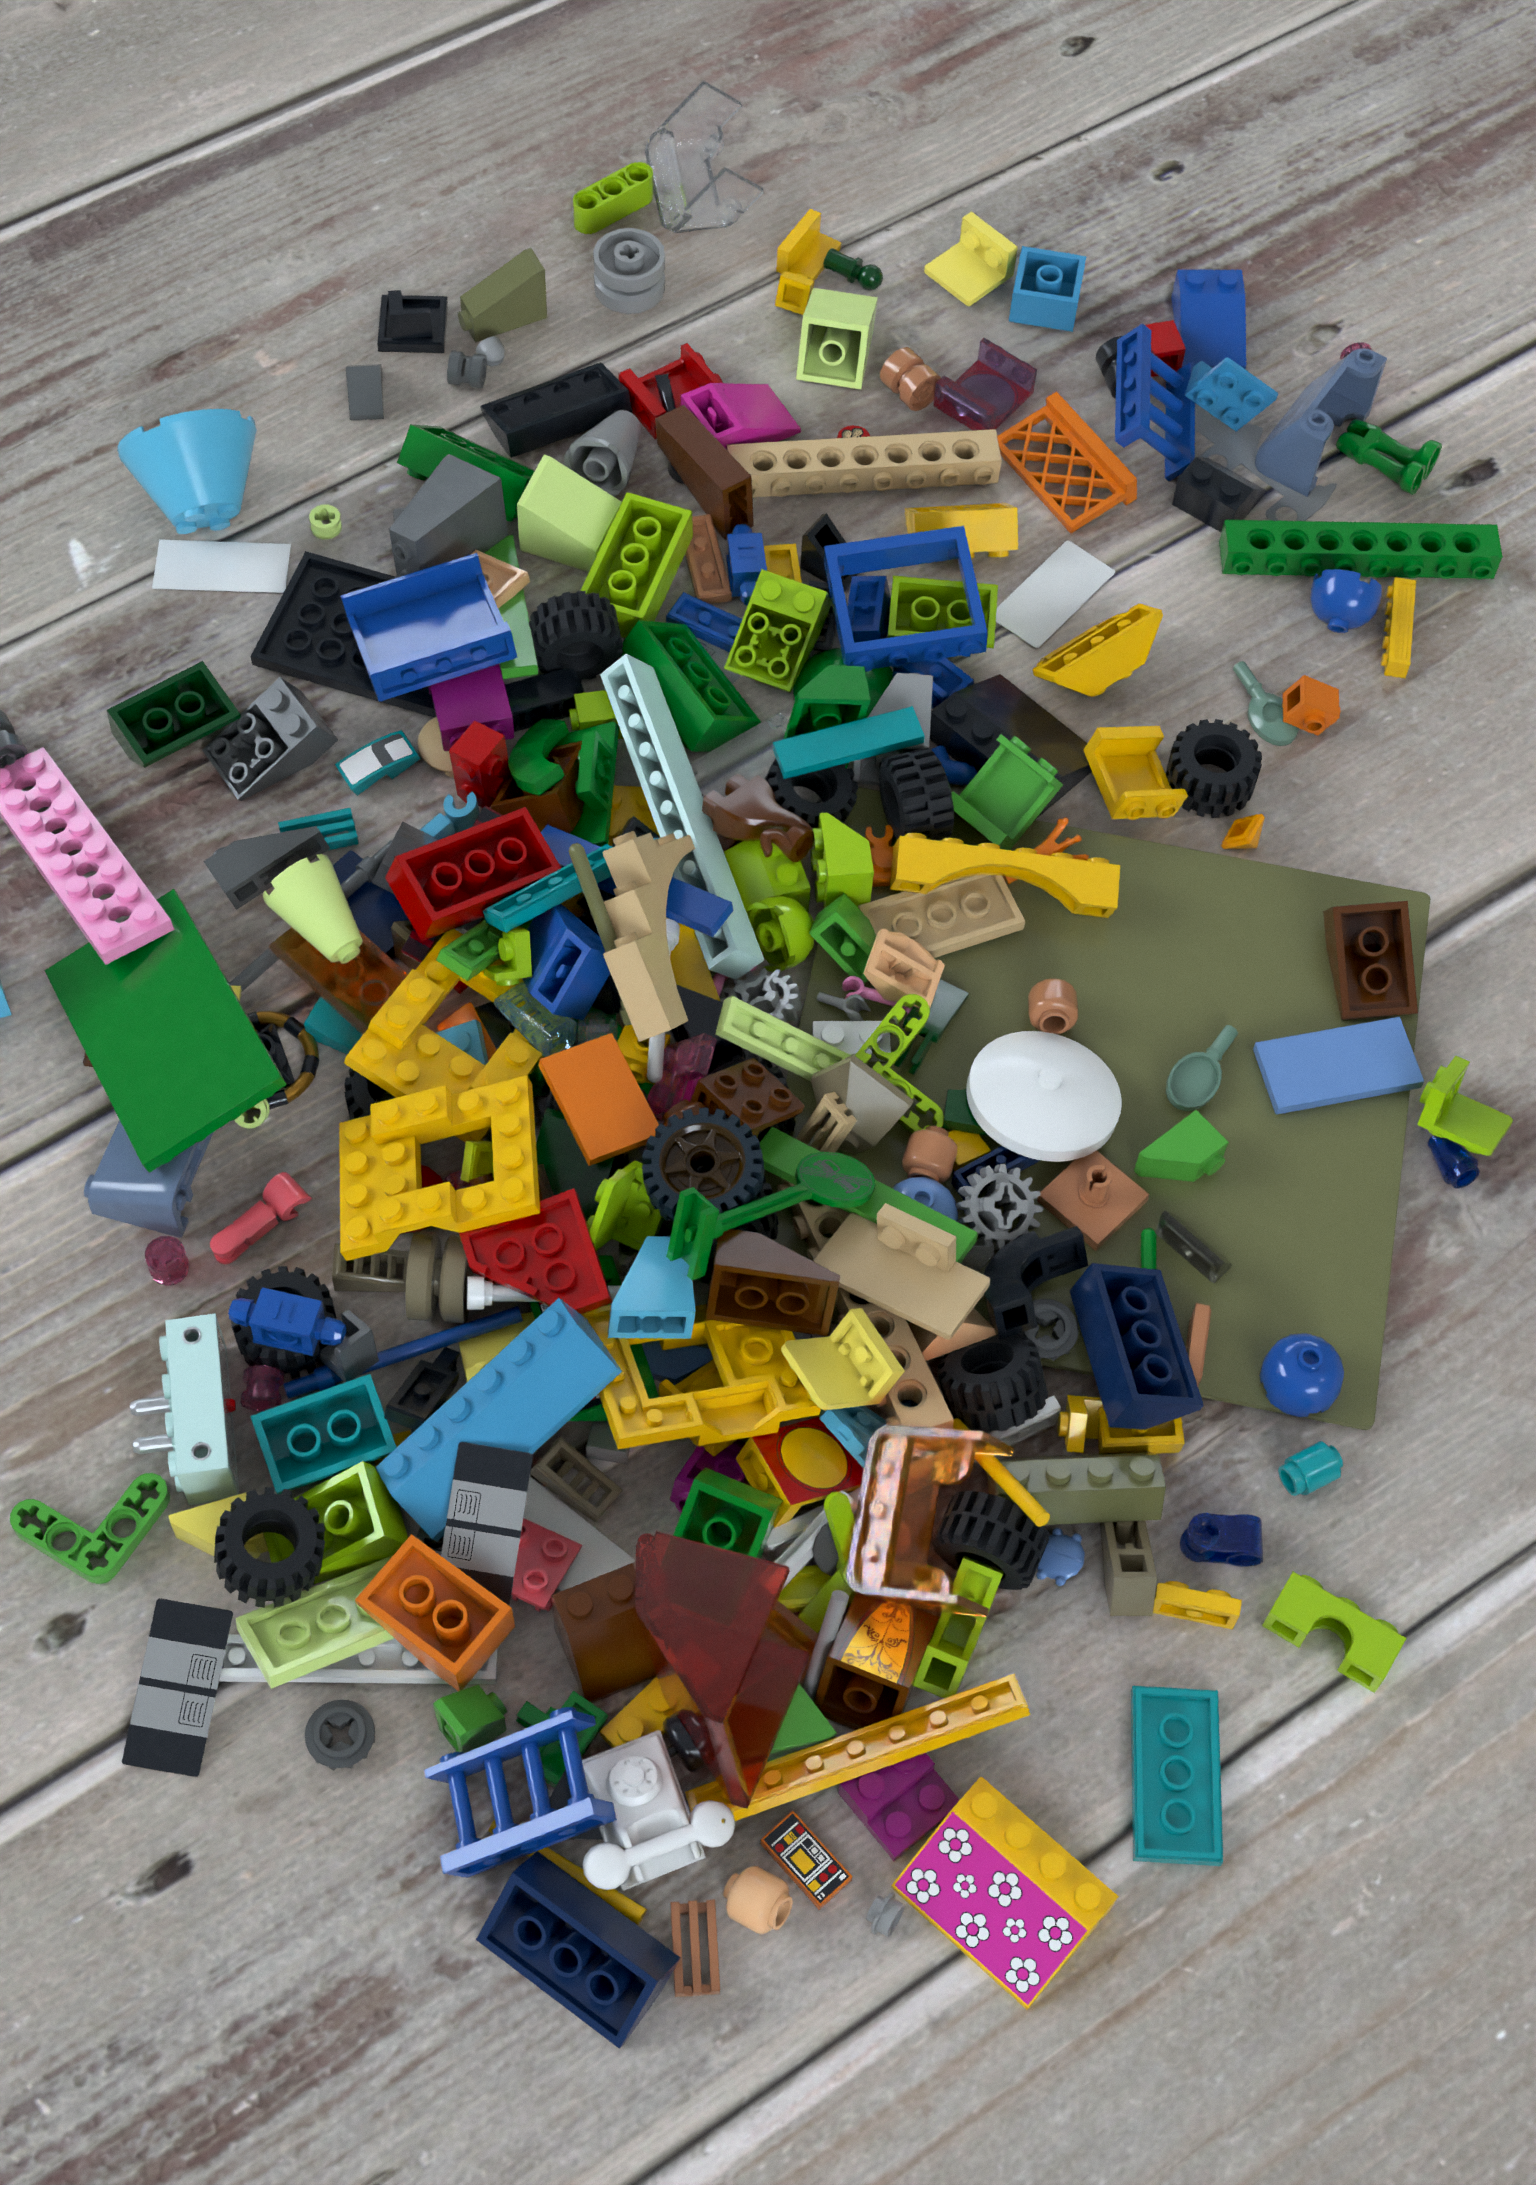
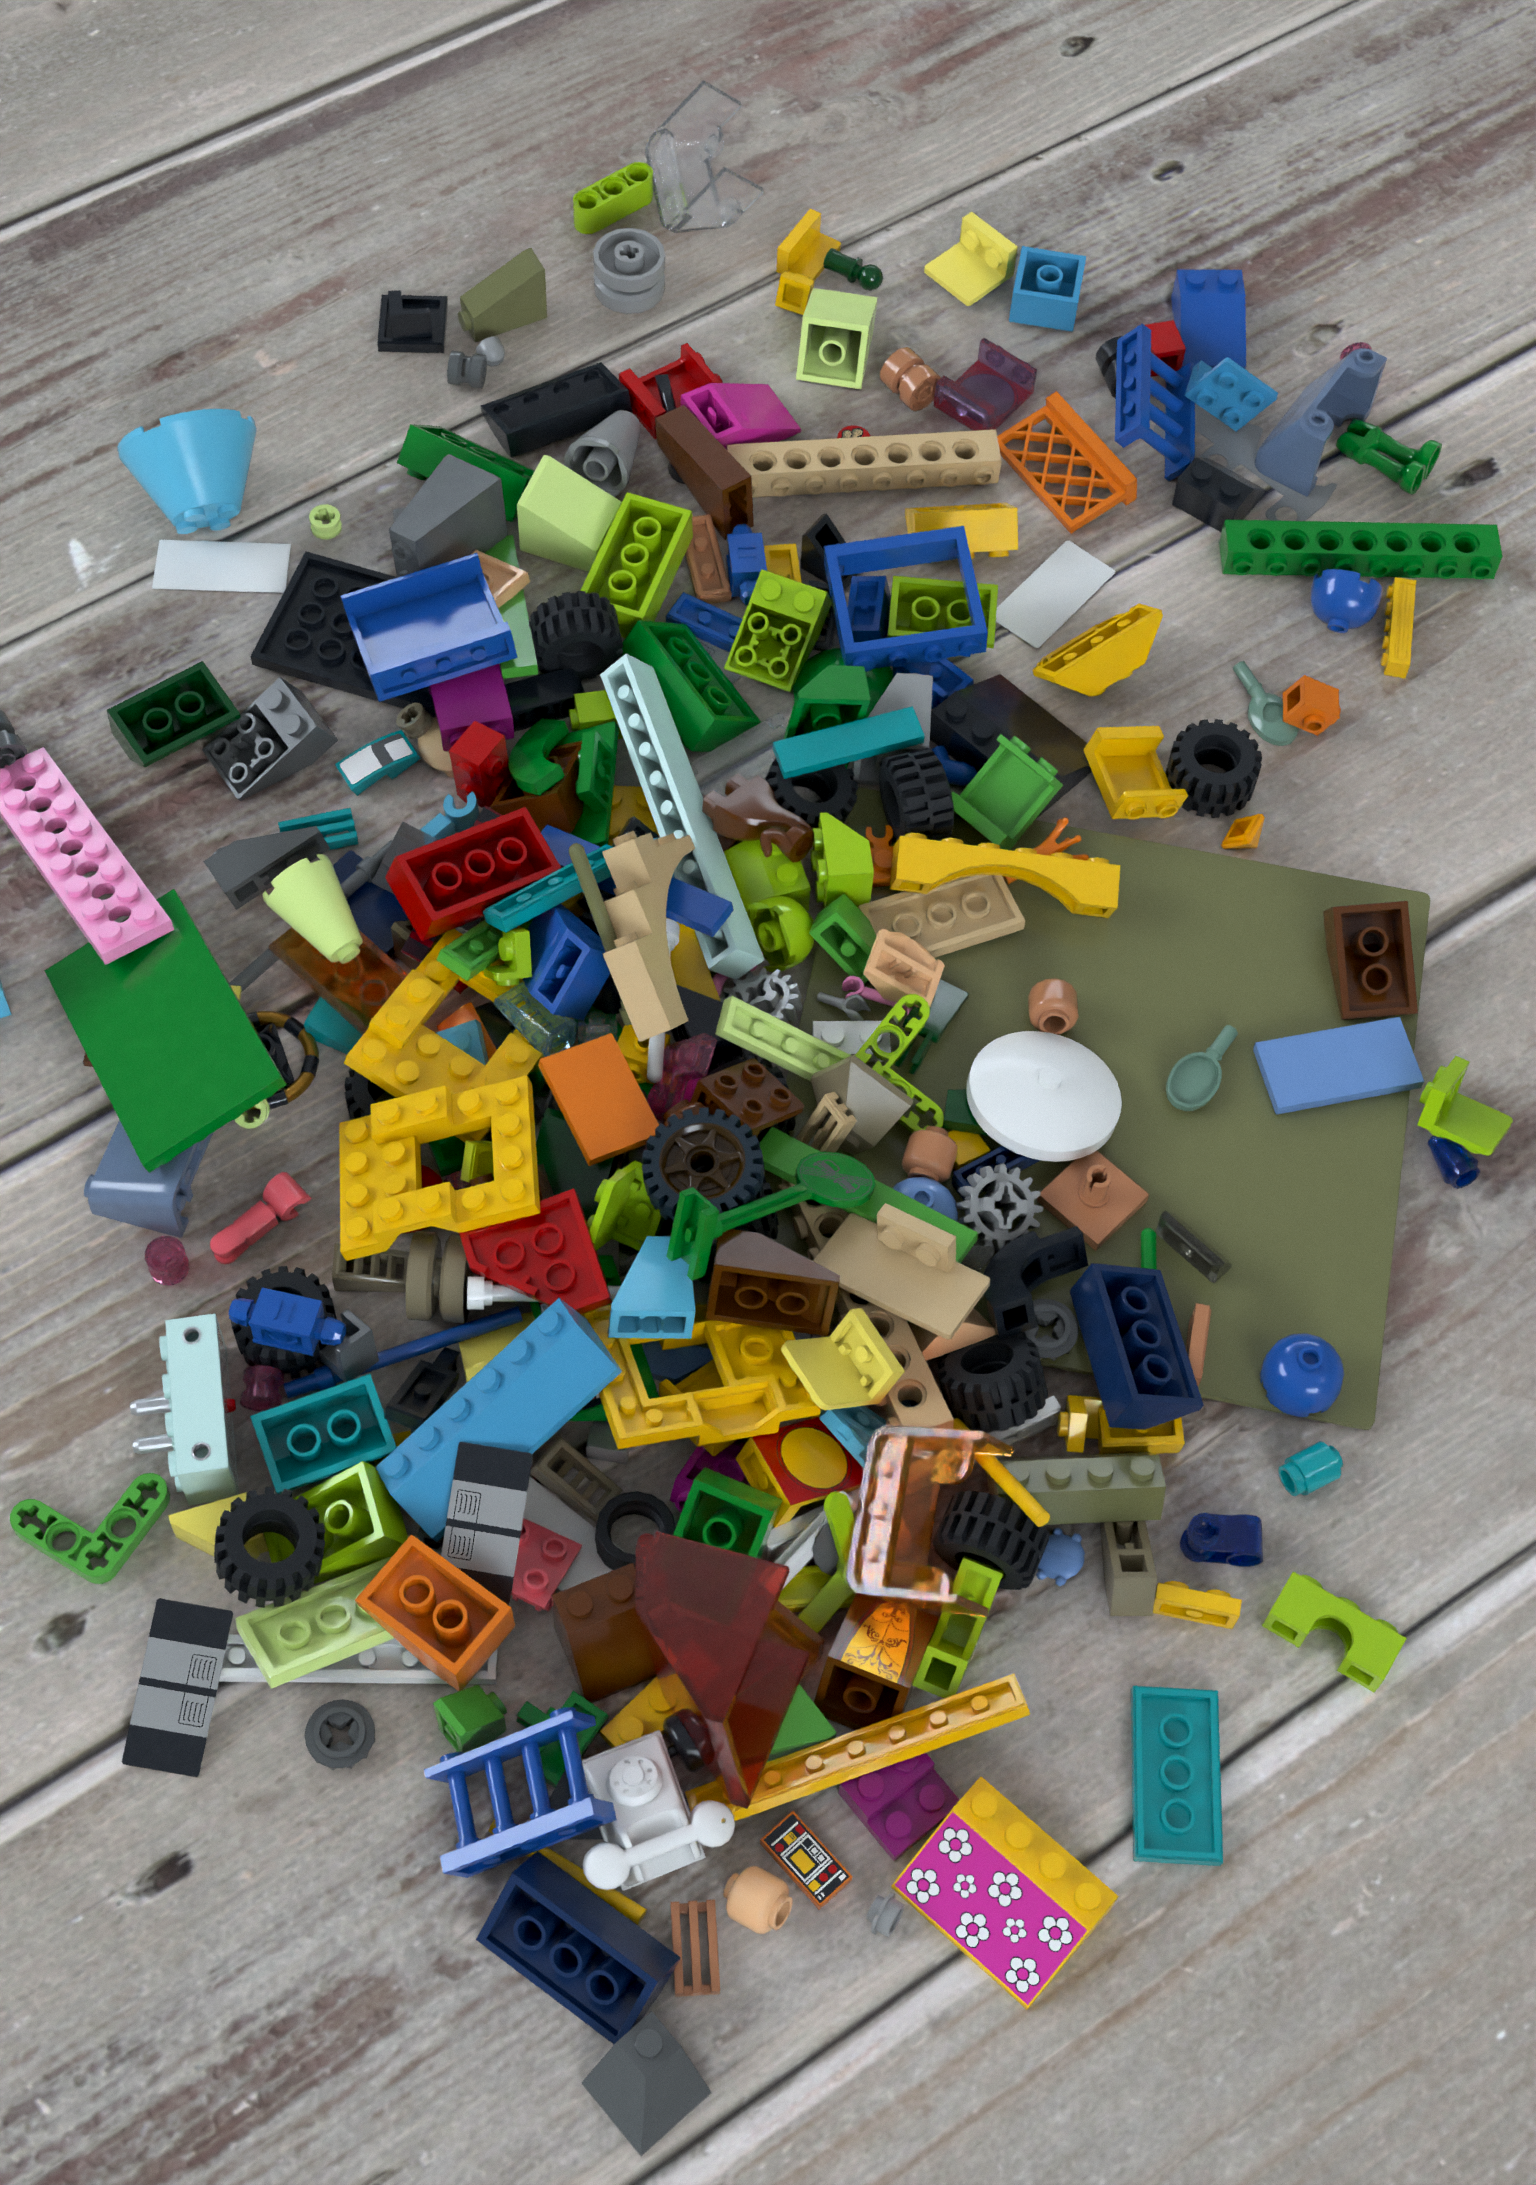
(365, 391): dark grey slope -> none
(414, 720): none -> dark tan bush
(448, 1154): none -> green tile
(629, 1504): none -> black tyre
(646, 2084): none -> dark grey slope
(825, 1641): light grey bar -> none
(1184, 1151): bright green slope -> none

